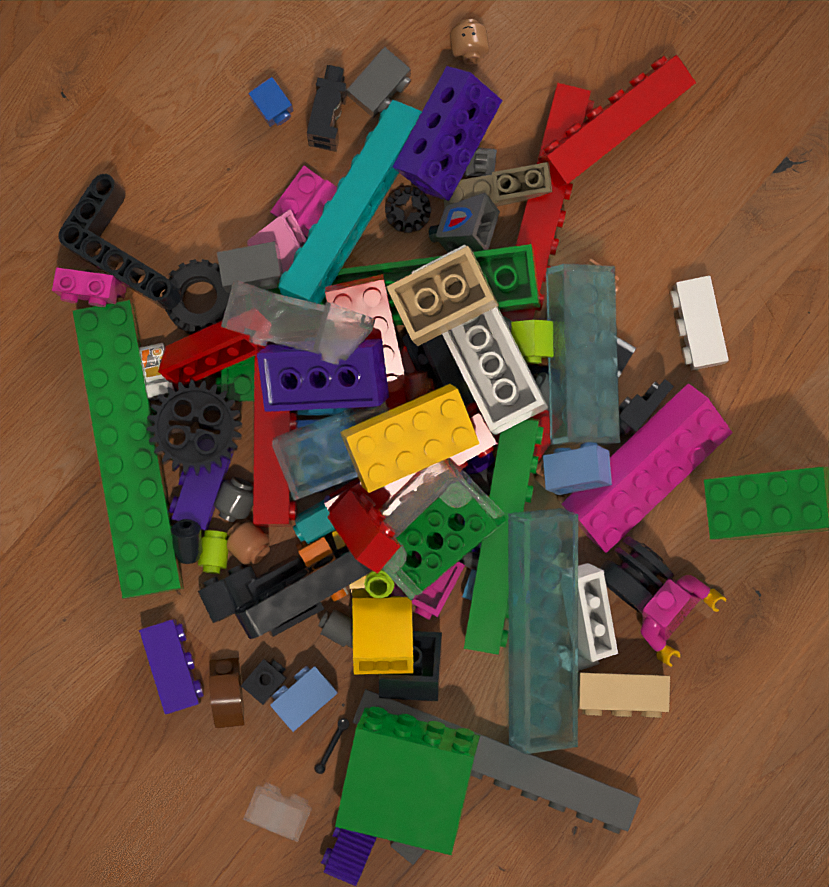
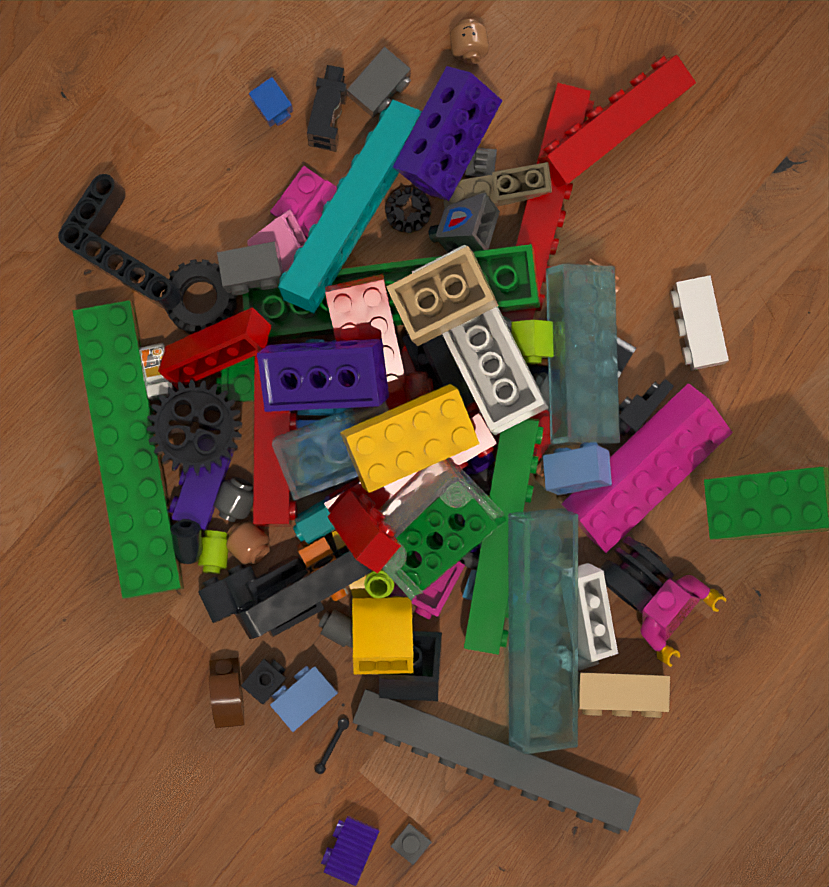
(87, 286): dark pink plate -> none
(171, 666): dark purple brick -> none
(278, 812): clear brick -> none
(295, 322): clear windscreen -> none
(407, 780): green brick -> none

